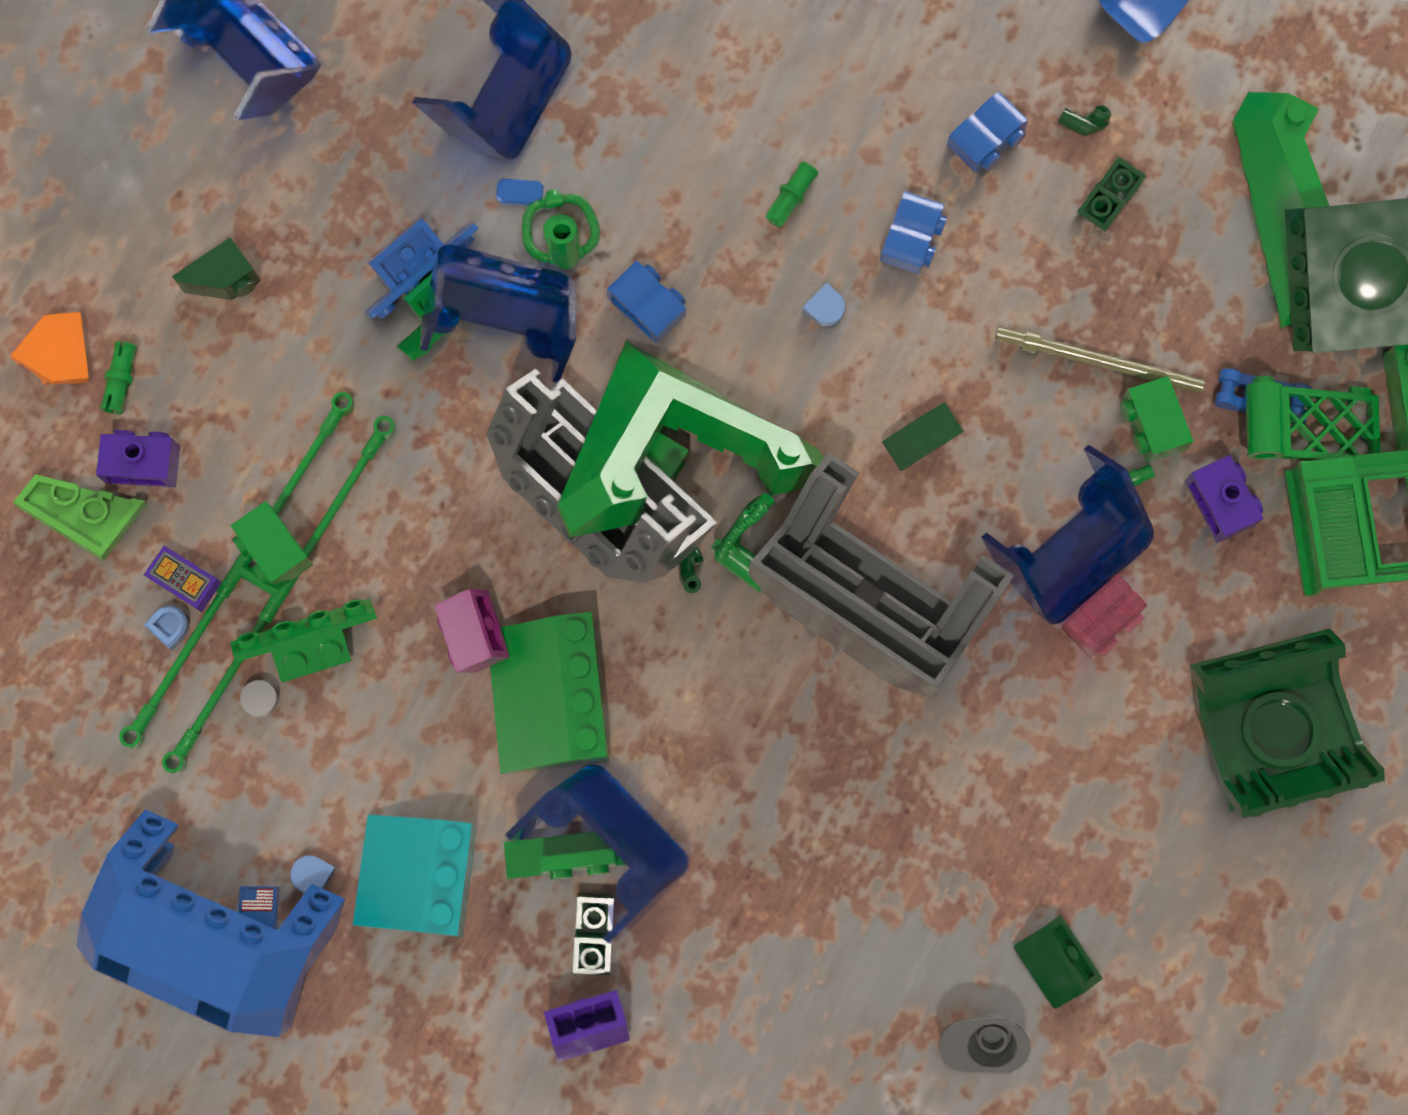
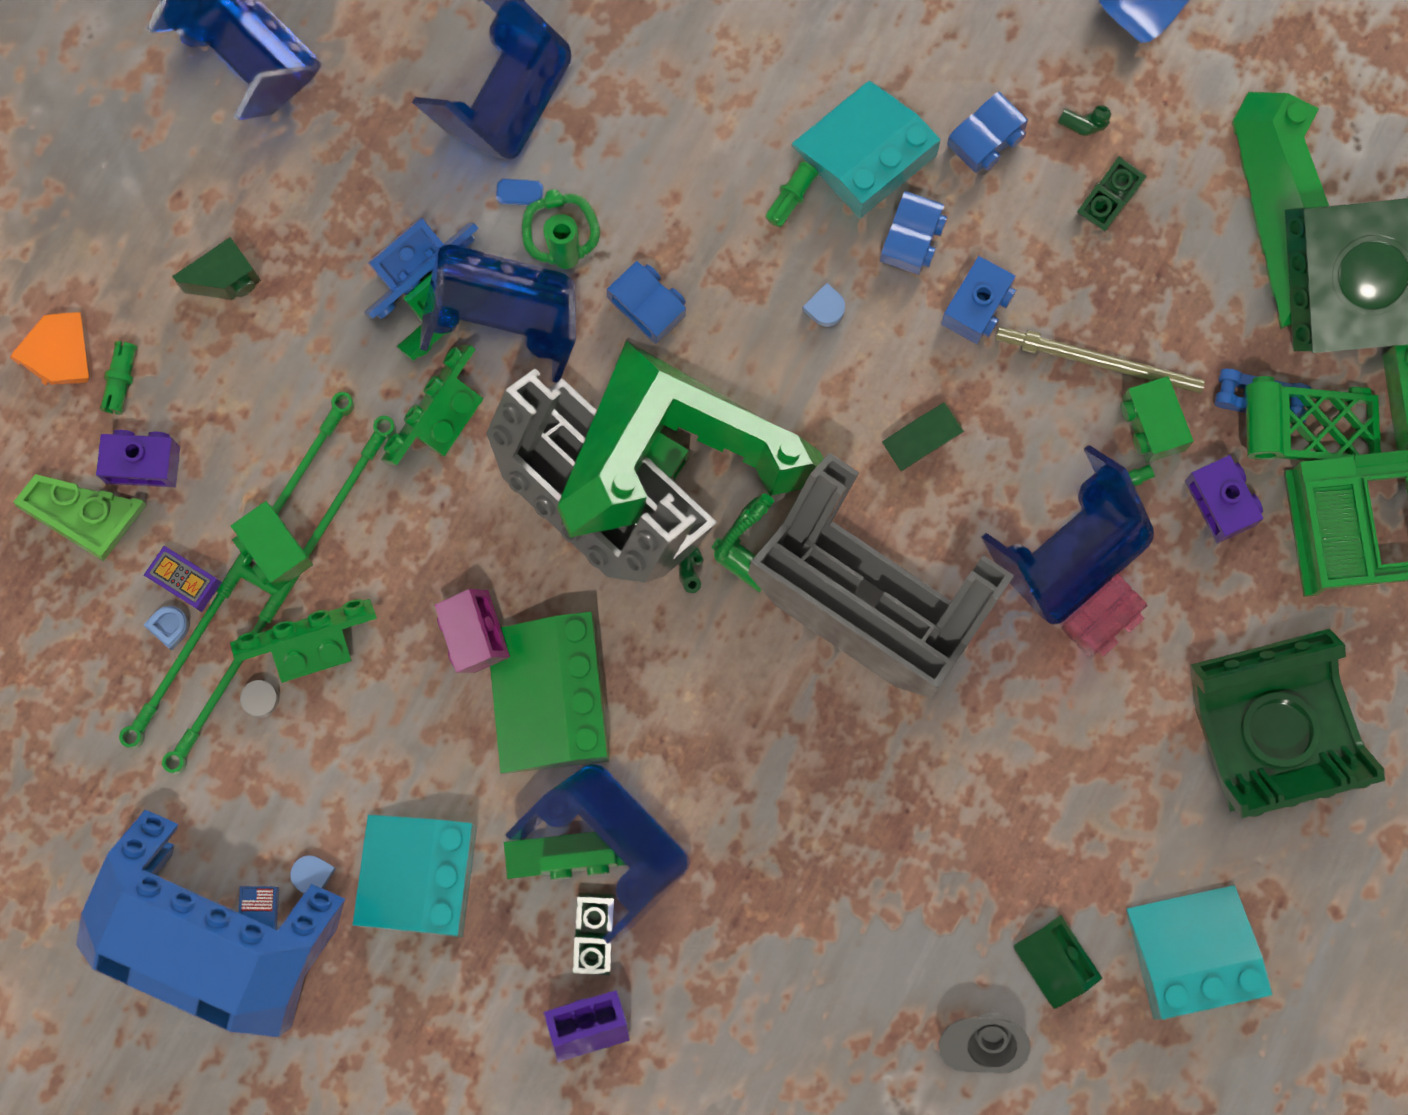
(441, 412): none -> green bracket
(868, 147): none -> teal slope
(978, 301): none -> blue brick
(1197, 953): none -> teal slope

